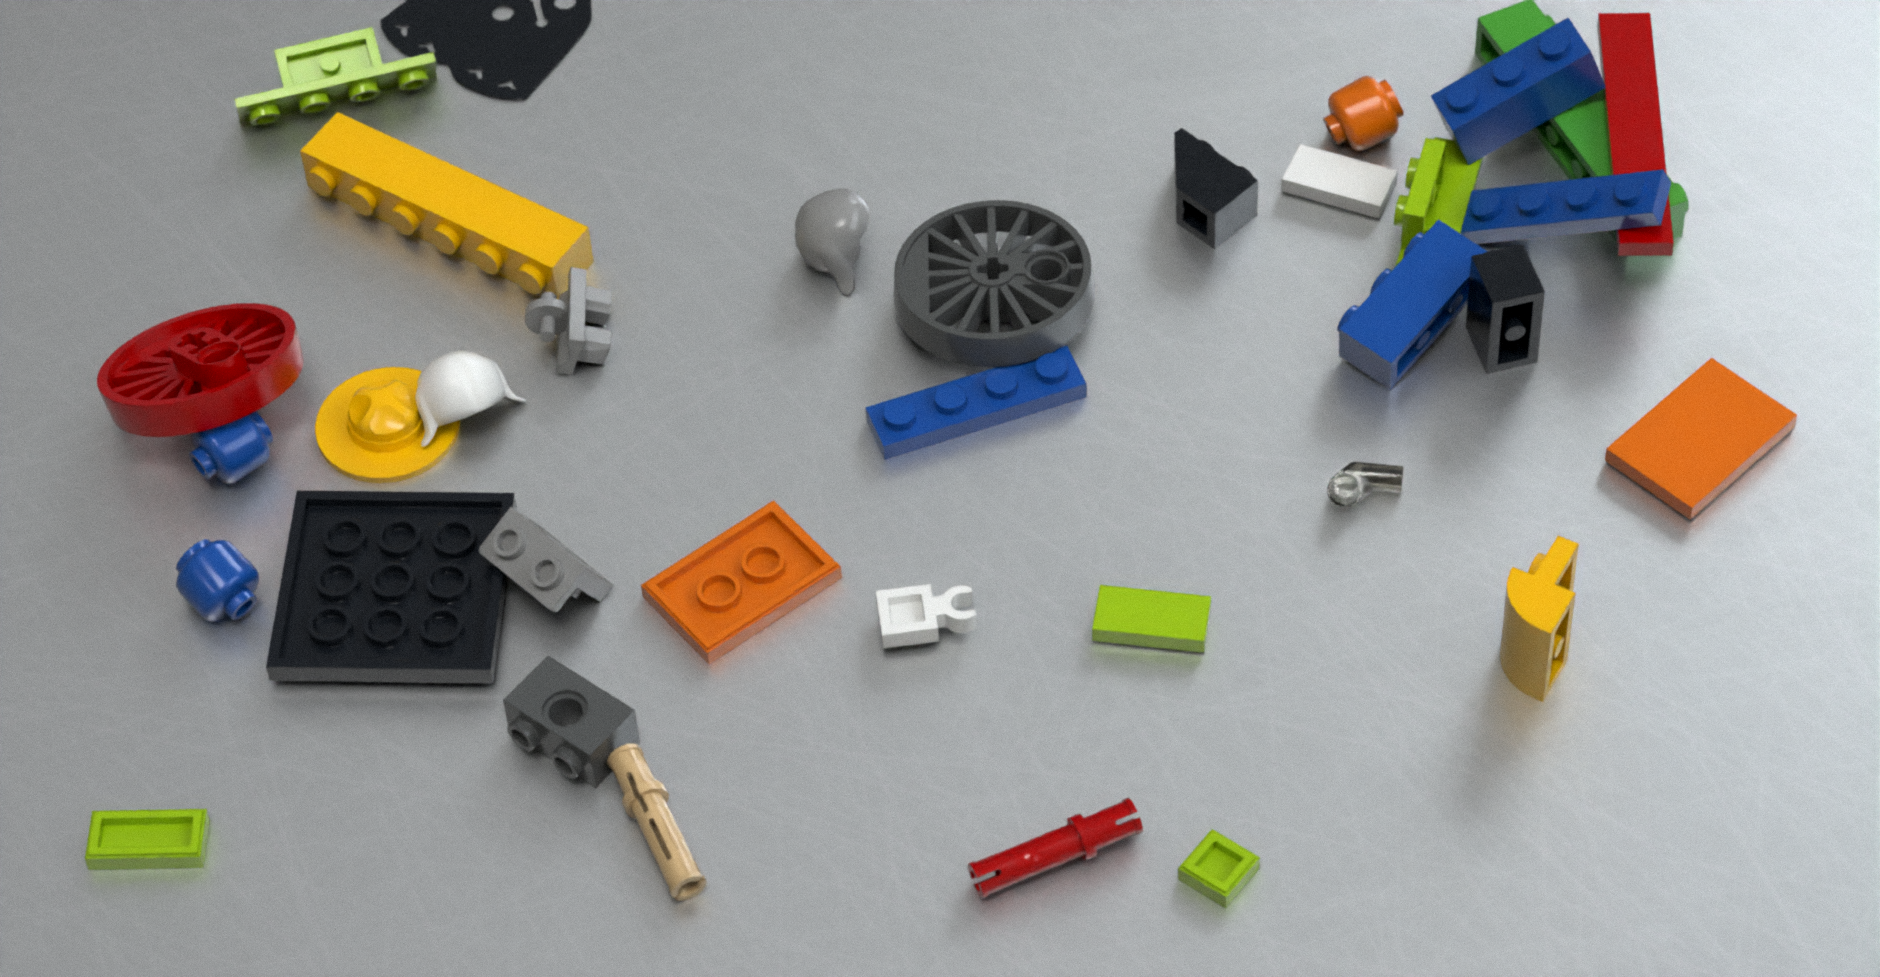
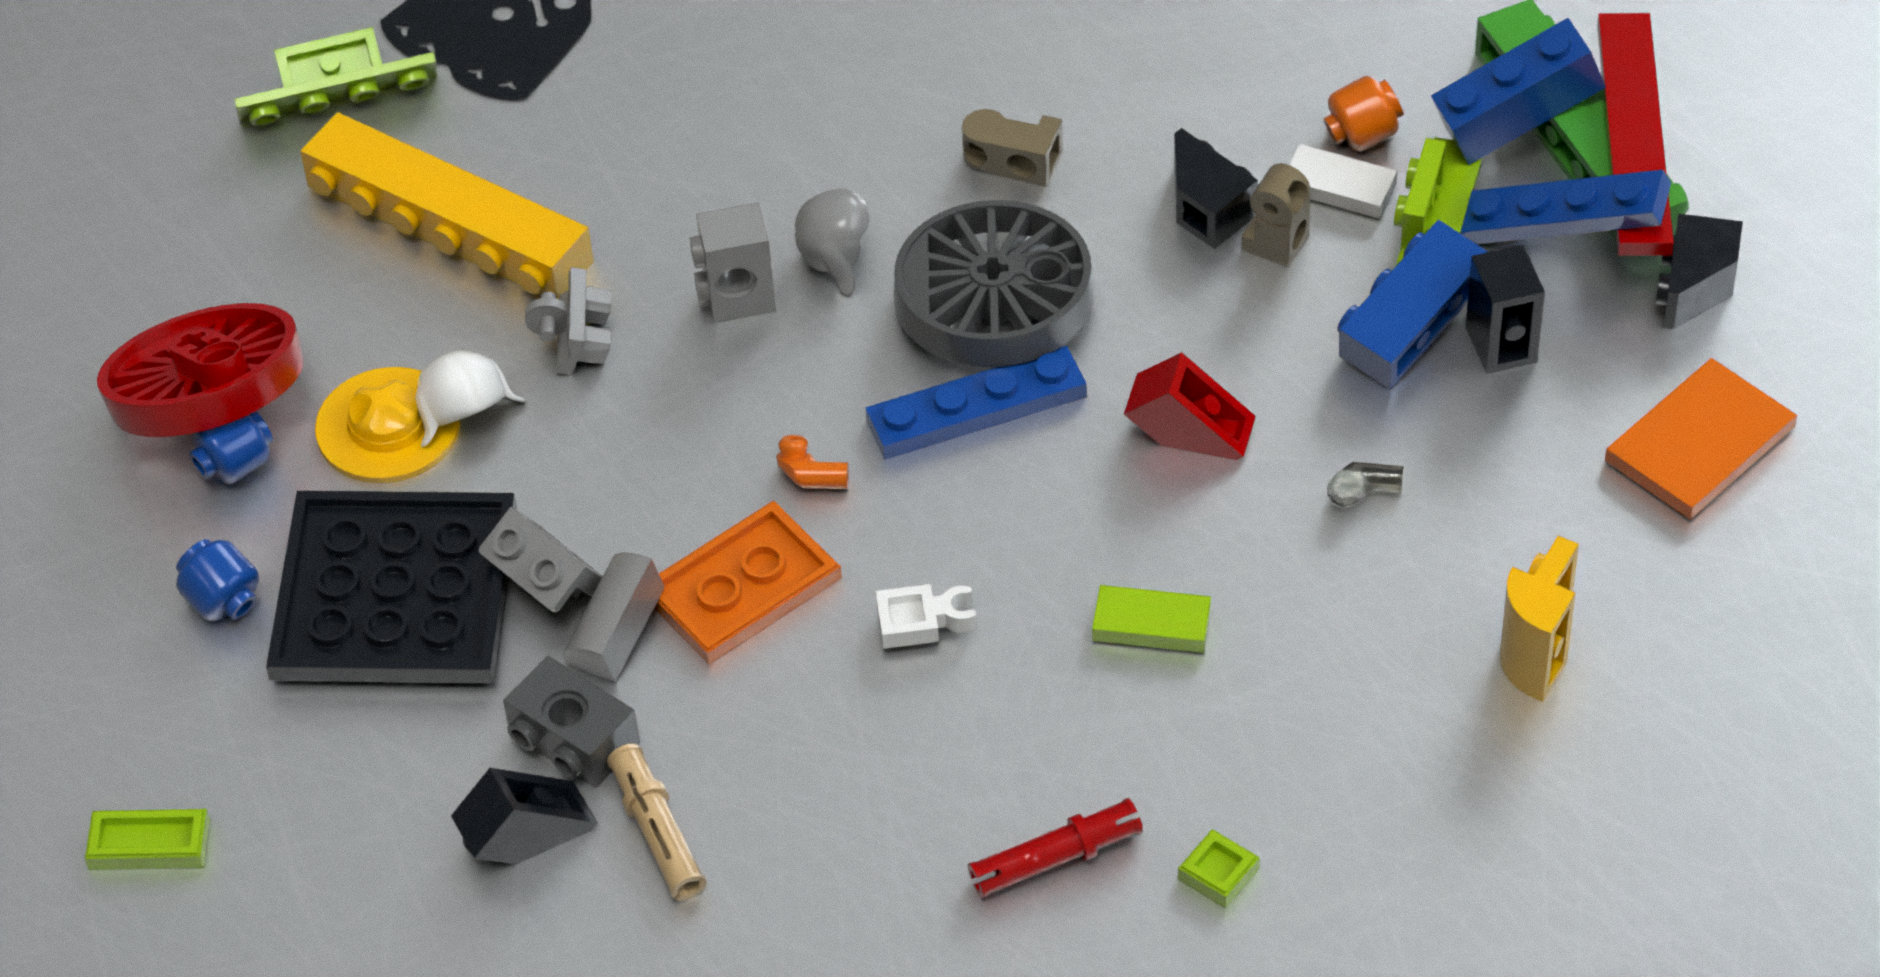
(520, 815): none -> black slope
(615, 616): none -> light grey brick
(734, 263): none -> light grey brick
(806, 470): none -> orange arm
(1011, 146): none -> dark tan leg
(1189, 410): none -> red slope
(1280, 217): none -> dark tan leg
(1701, 267): none -> black slope

